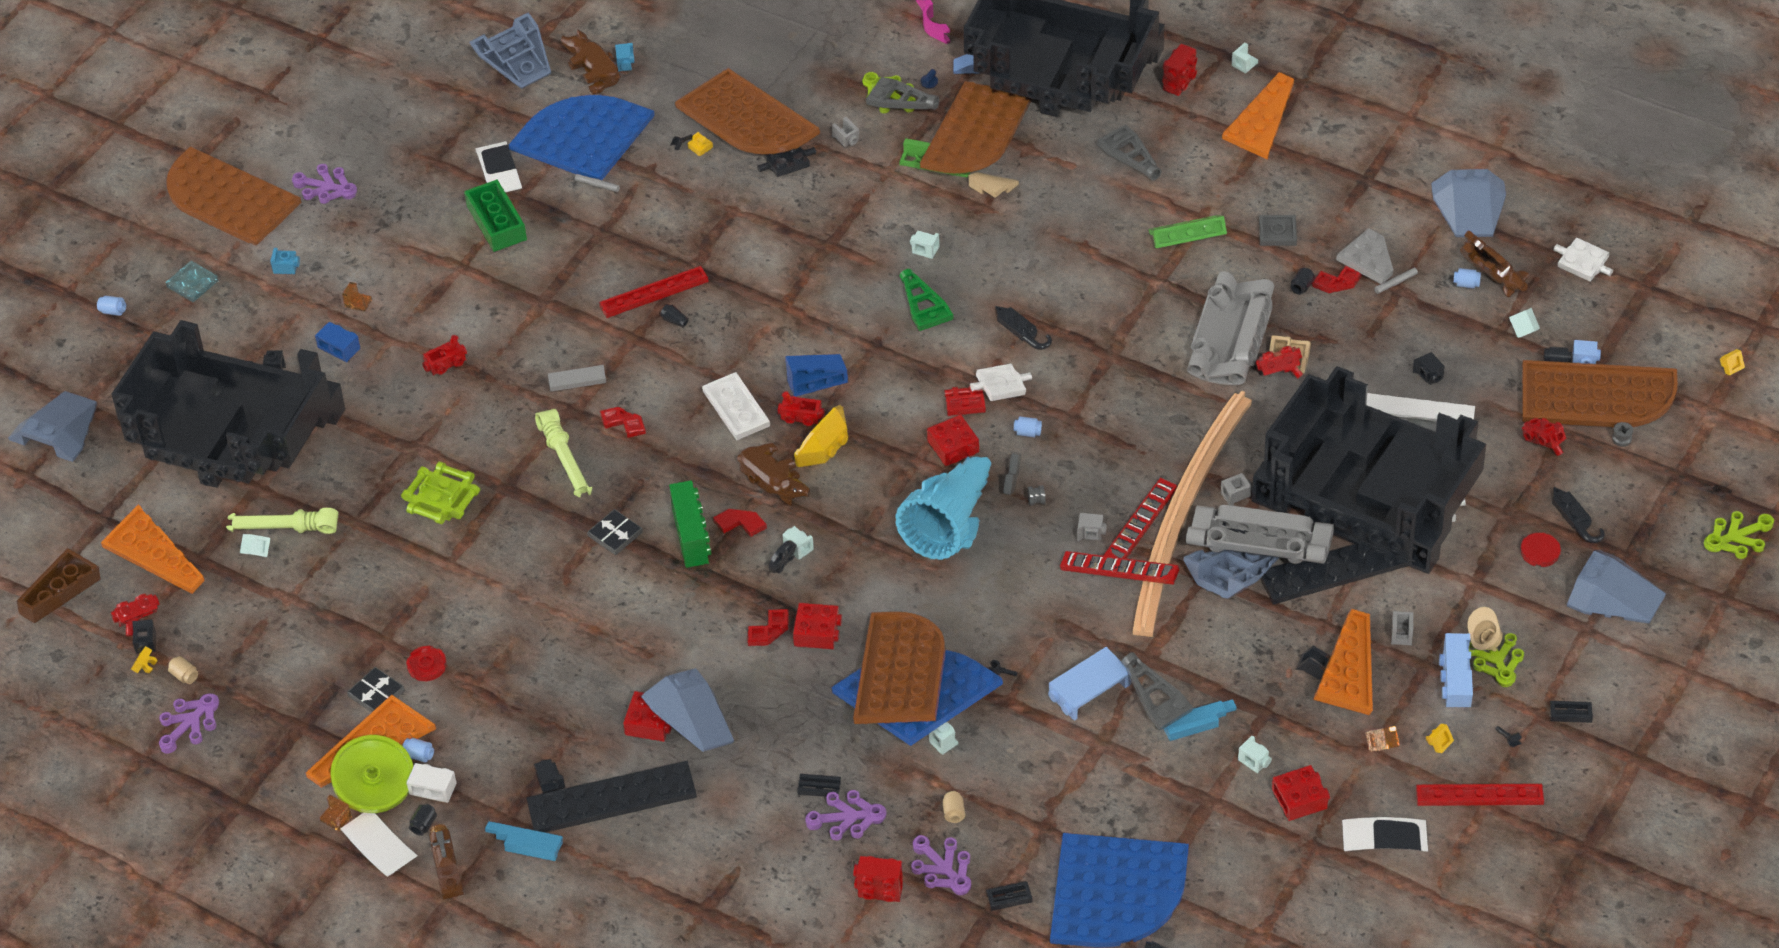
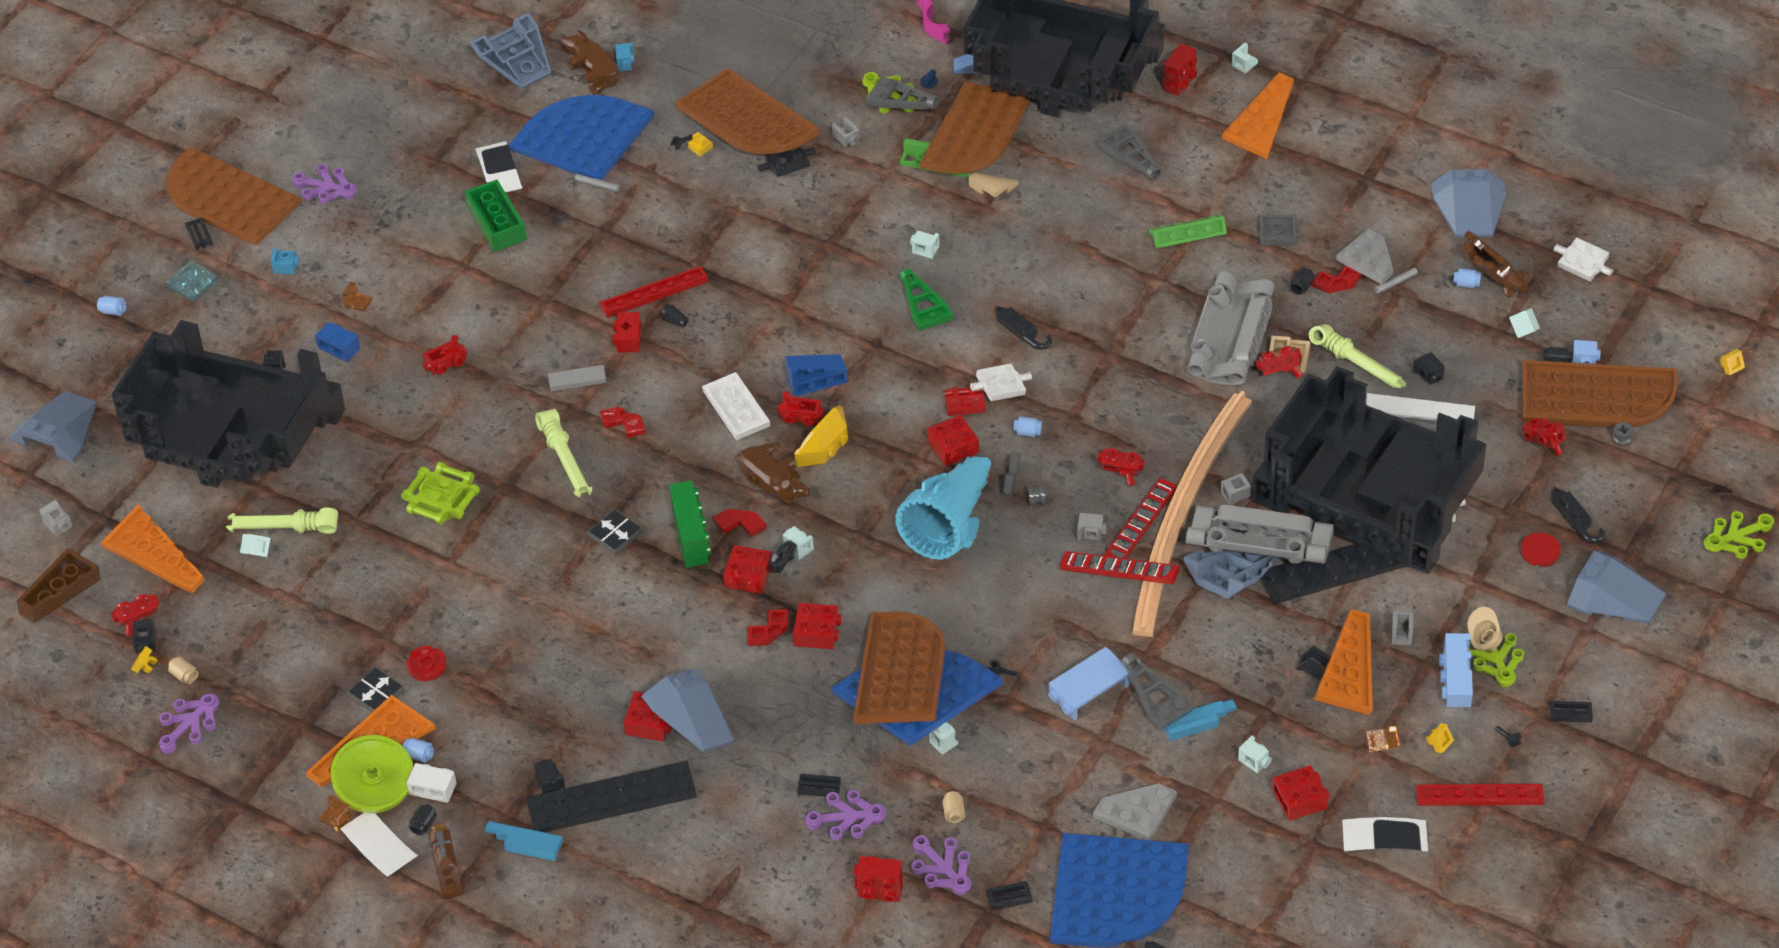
(55, 518): none -> light grey window
(203, 243): none -> black tile
(627, 332): none -> red brick
(747, 569): none -> red brick
(1125, 464): none -> red brick
(1136, 810): none -> light grey plate
(1344, 348): none -> yellowish green piece

